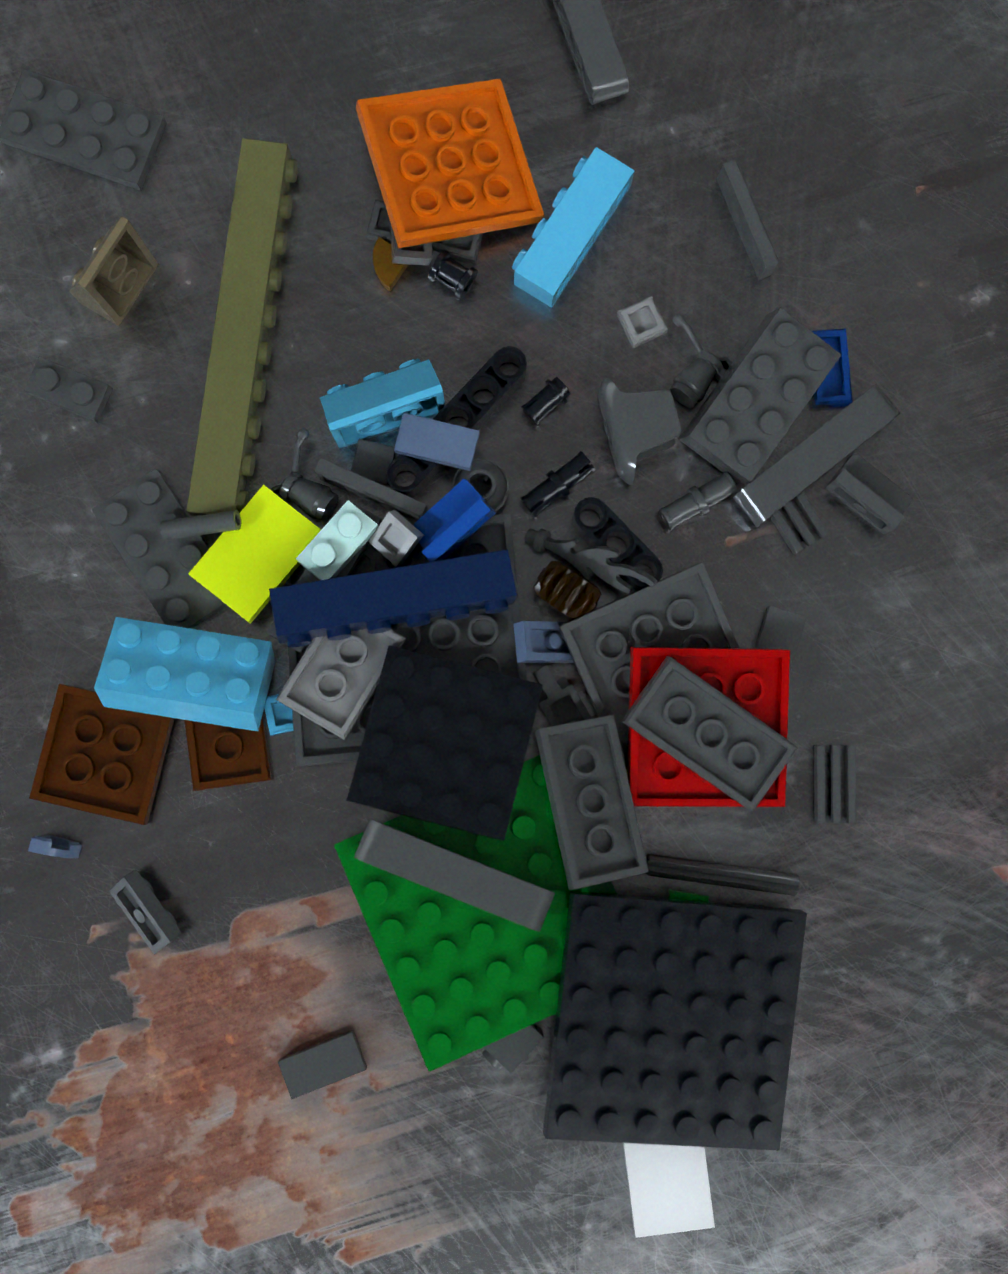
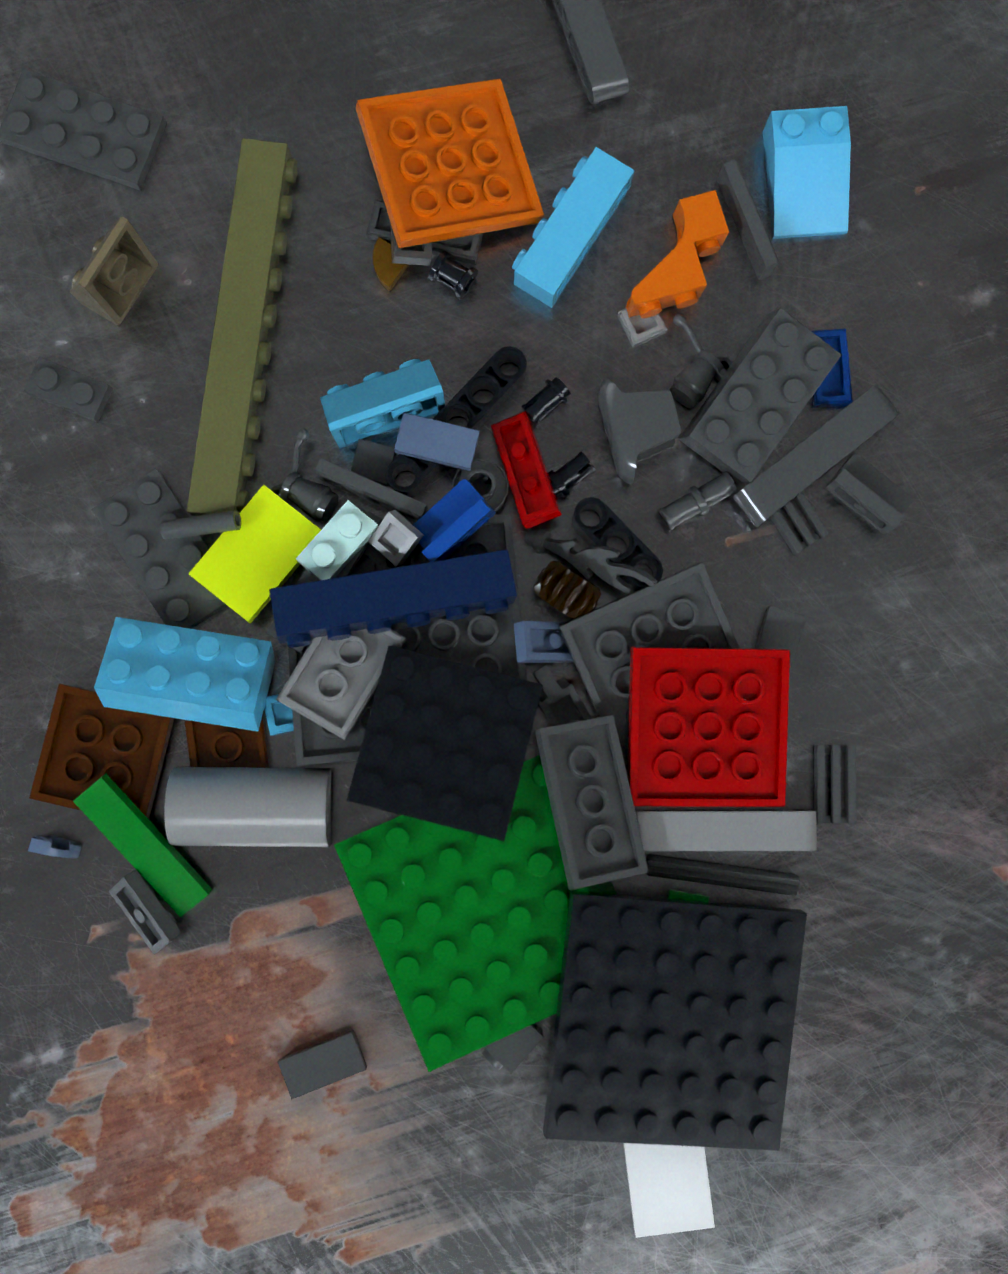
(142, 845): none -> green tile
(248, 807): none -> light grey brick
(454, 875): dark grey beam -> none
(526, 470): none -> red tile
(679, 275): none -> orange arch
(709, 733): dark grey tile -> none
(728, 830): none -> light grey beam
(808, 171): none -> medium azure slope

